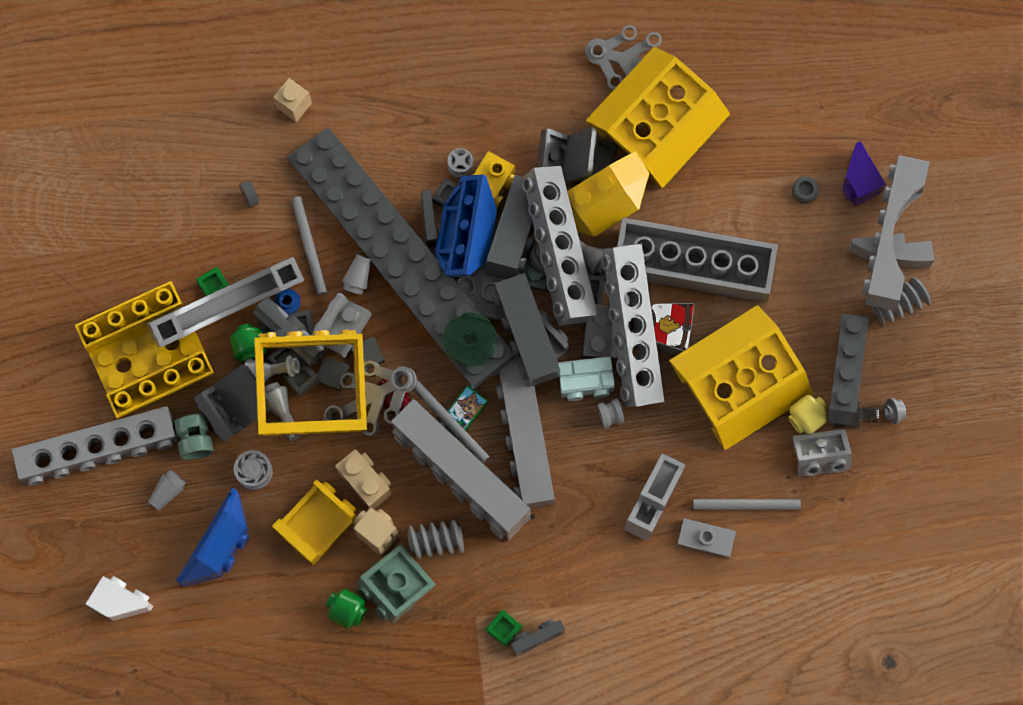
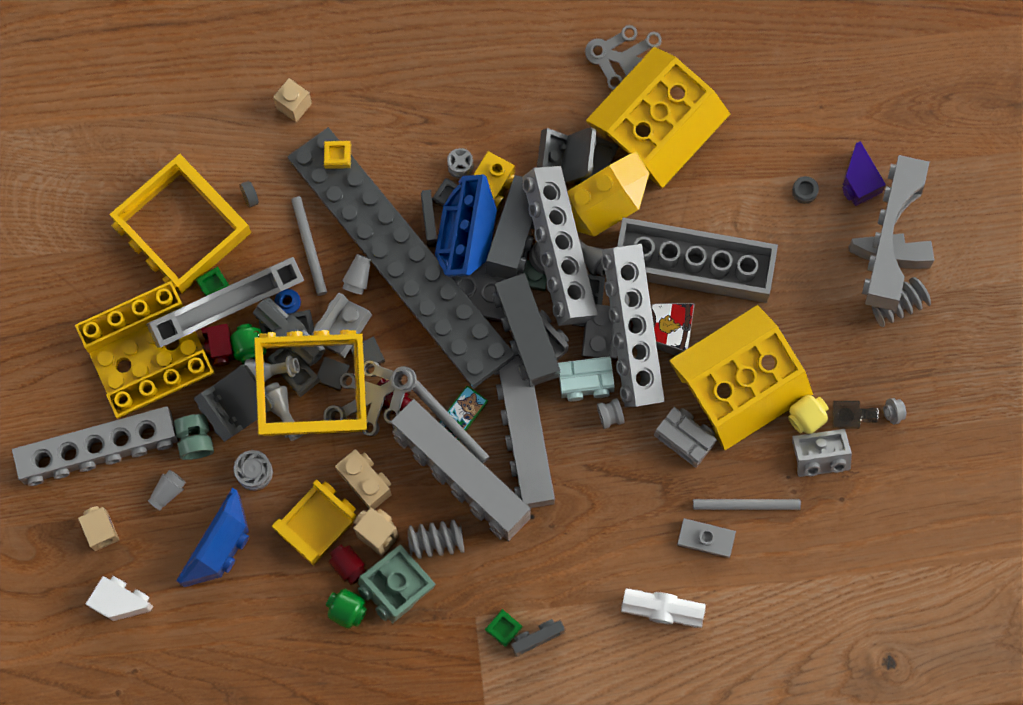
(98, 528): none -> tan brick
(148, 191): none -> yellow window
(218, 344): none -> dark red brick
(337, 154): none -> yellow tile
(347, 564): none -> dark red brick
(477, 352): clear green plate -> none
(654, 497): light grey slope -> none
(663, 608): none -> white piece
(686, 436): none -> light grey brick
(848, 370): dark grey brick -> none

